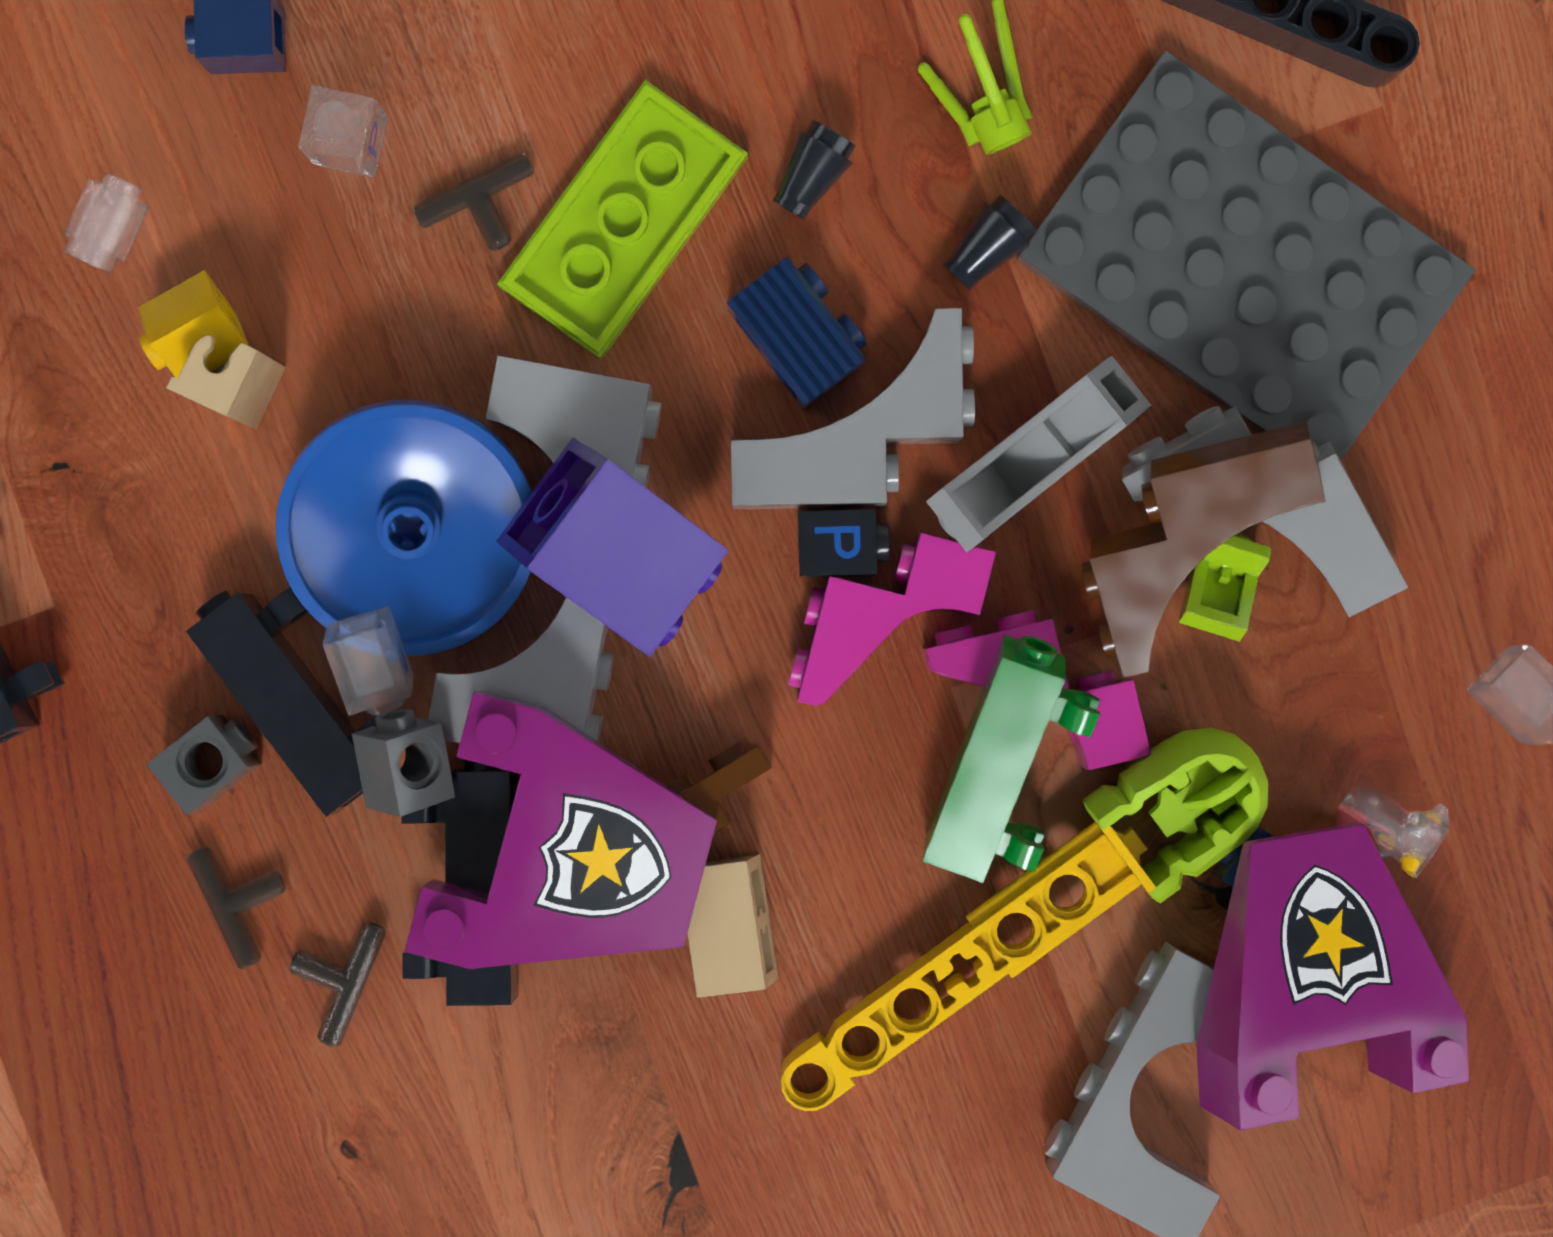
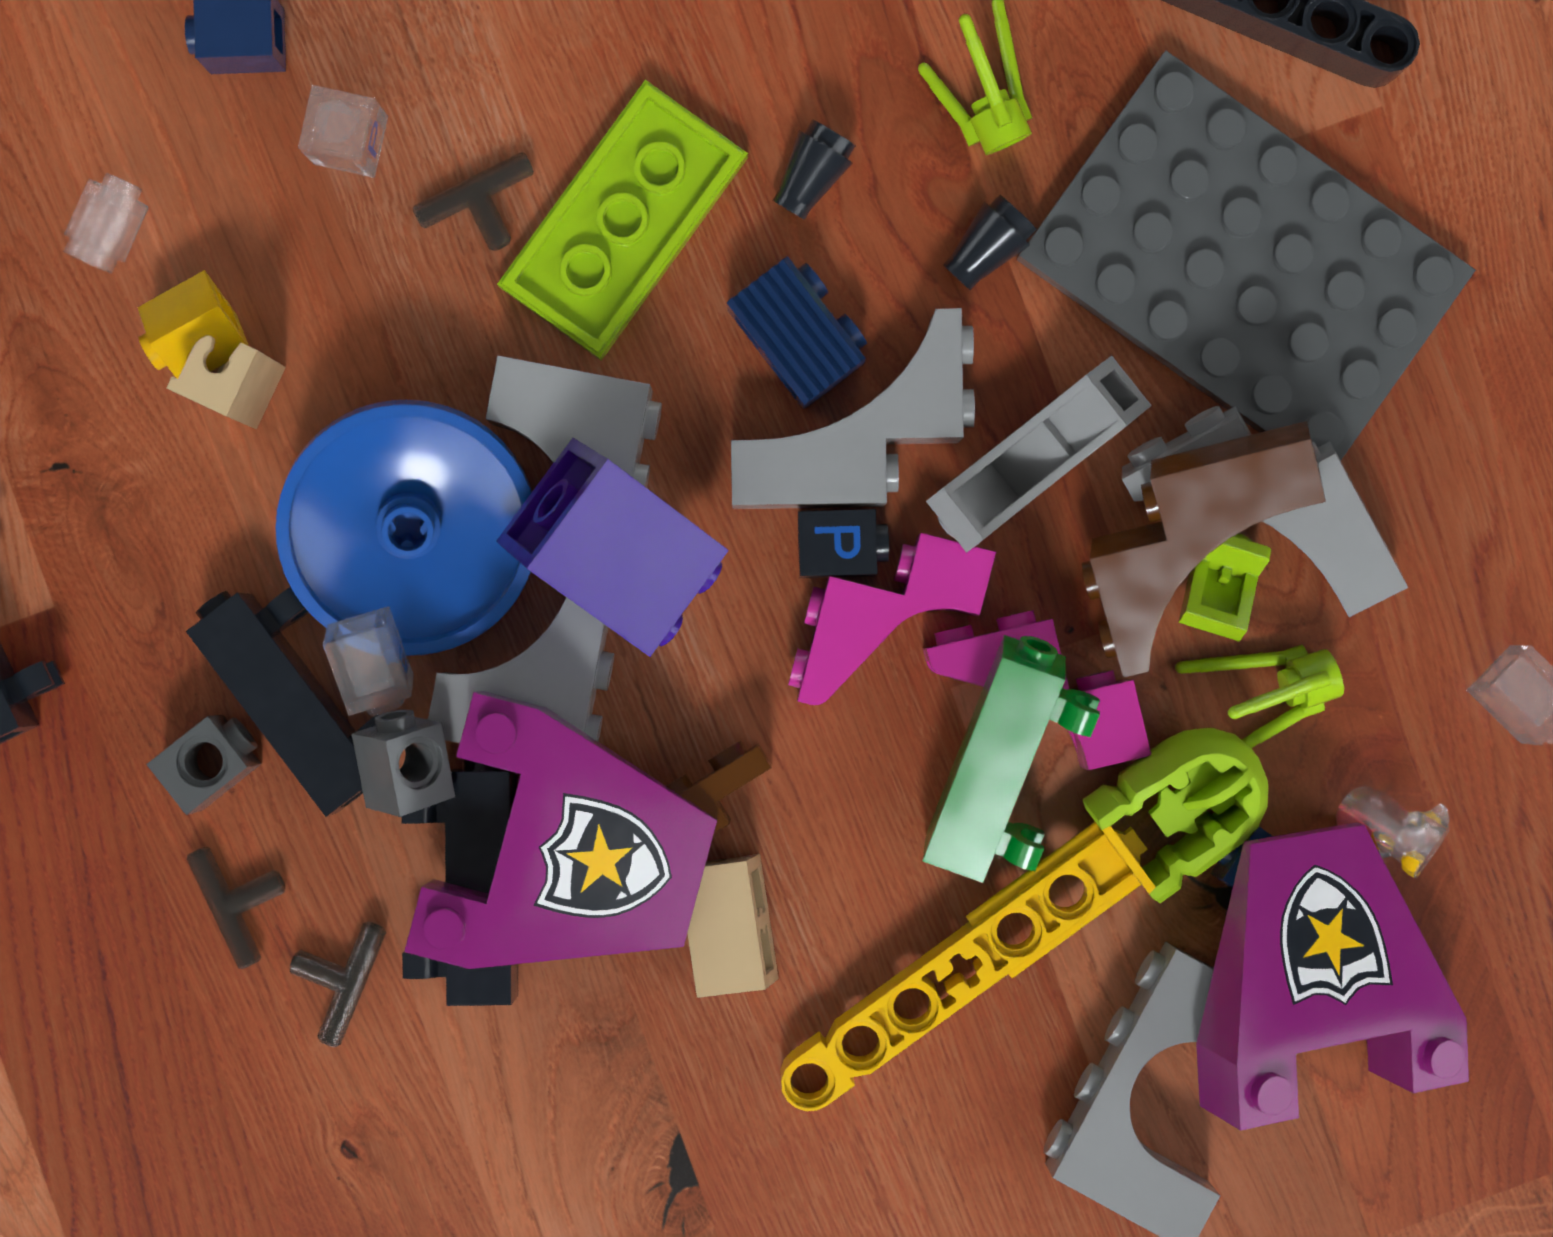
(1305, 682): none -> lime plant

